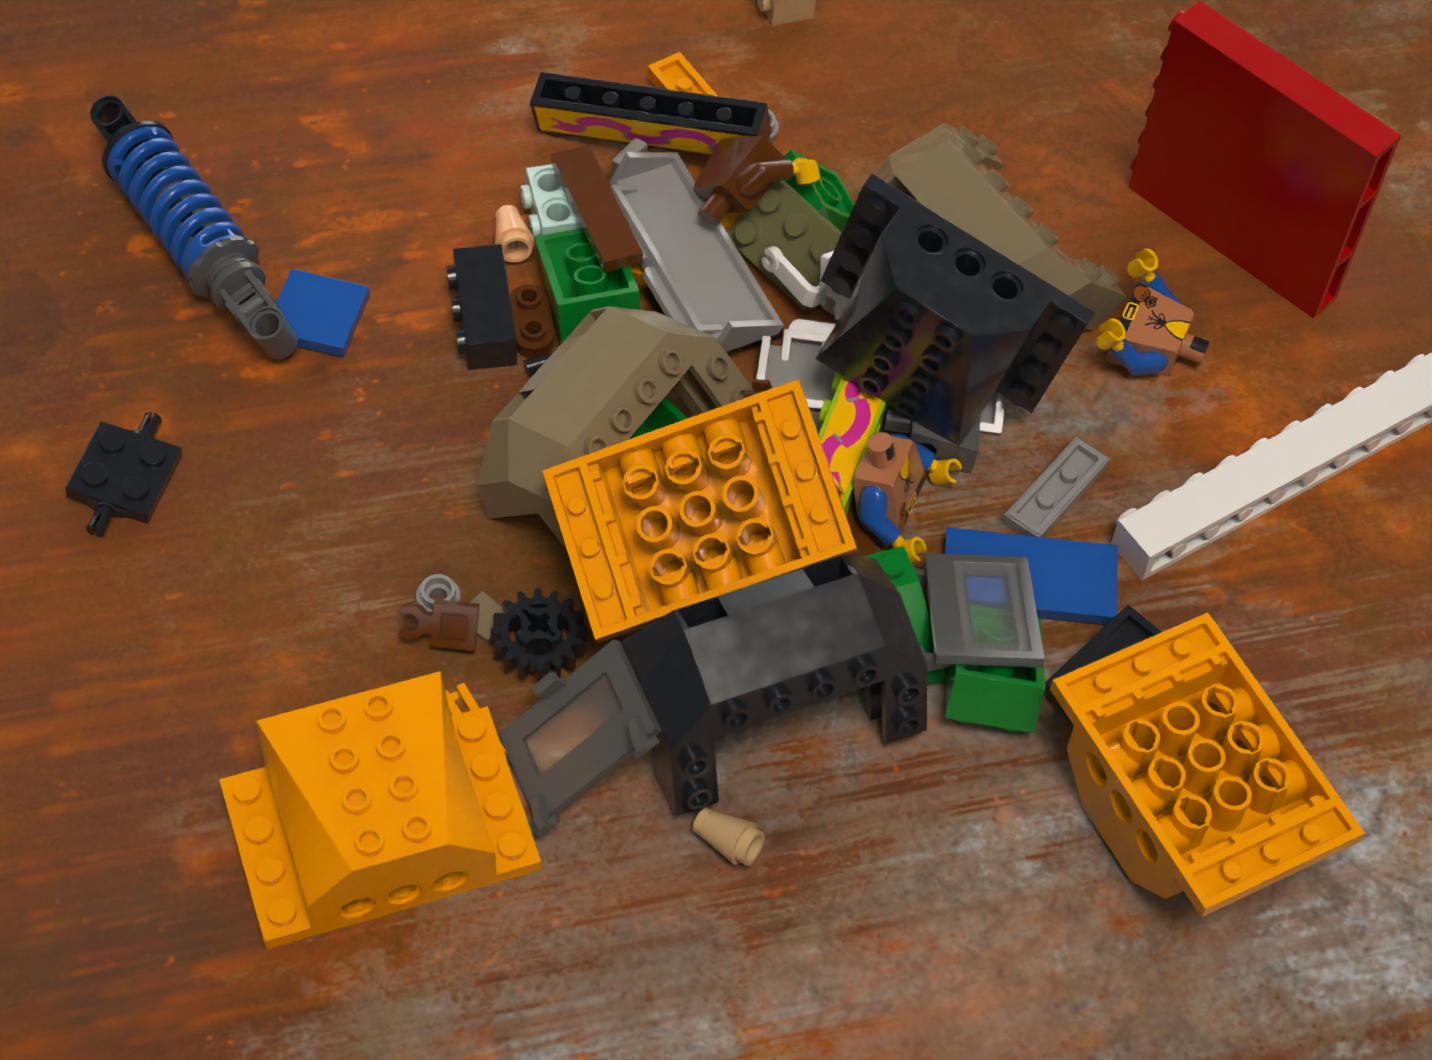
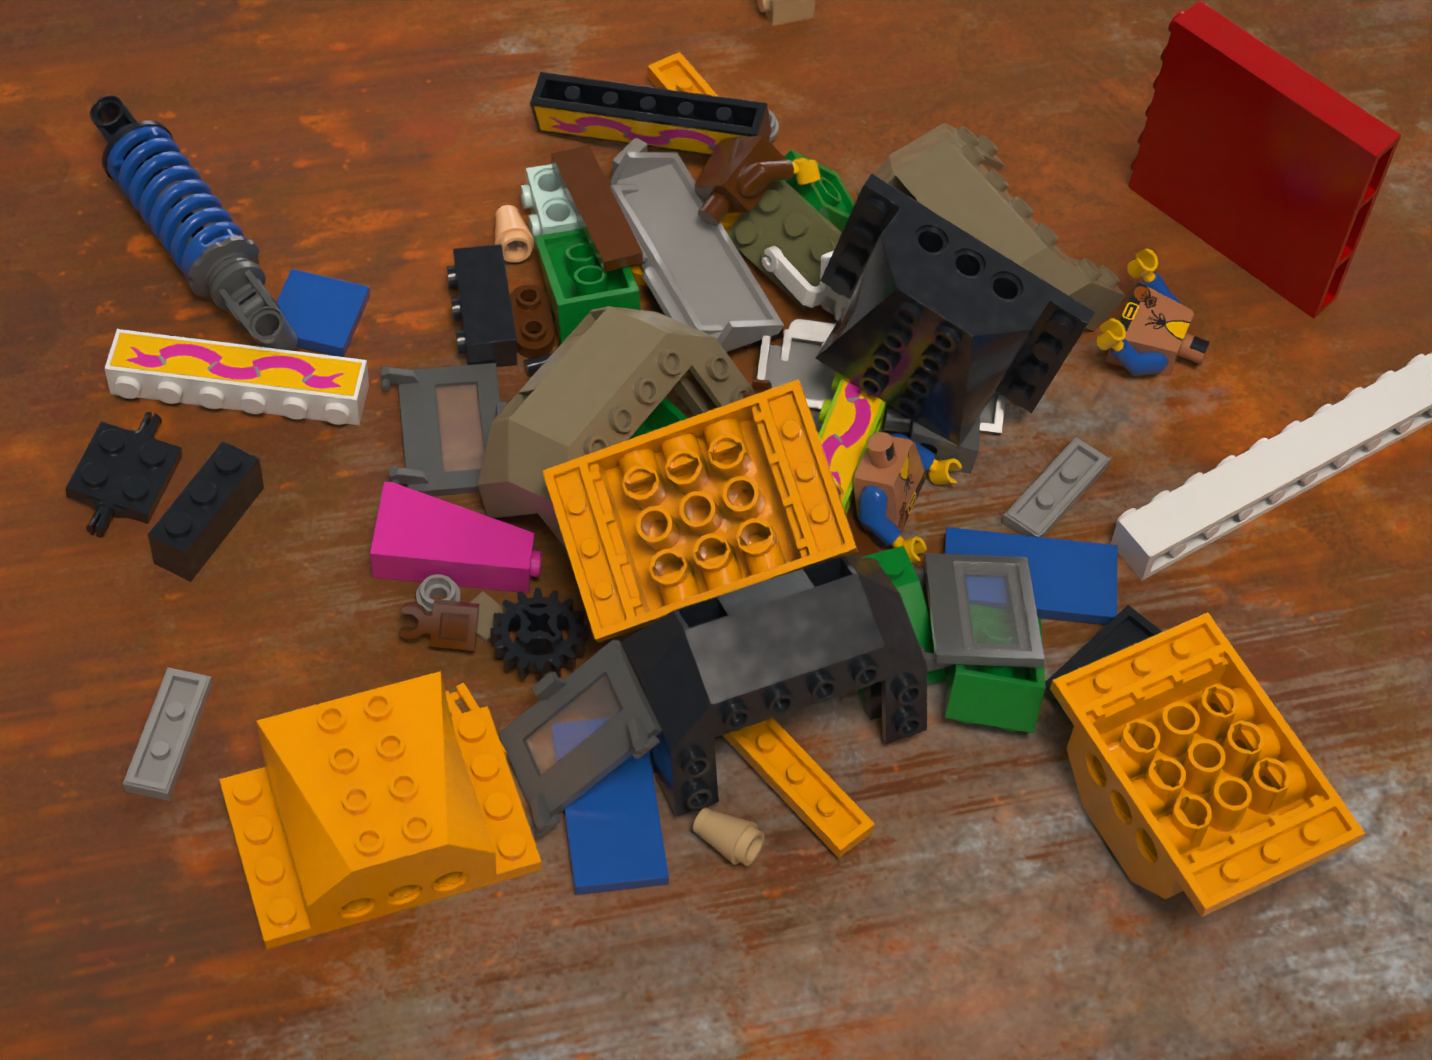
(168, 734): none -> light grey tile
(206, 511): none -> black brick
(237, 377): none -> brick
(431, 536): none -> dark pink slope
(444, 425): none -> dark grey piece
(617, 832): none -> blue tile
(802, 785): none -> light orange plate

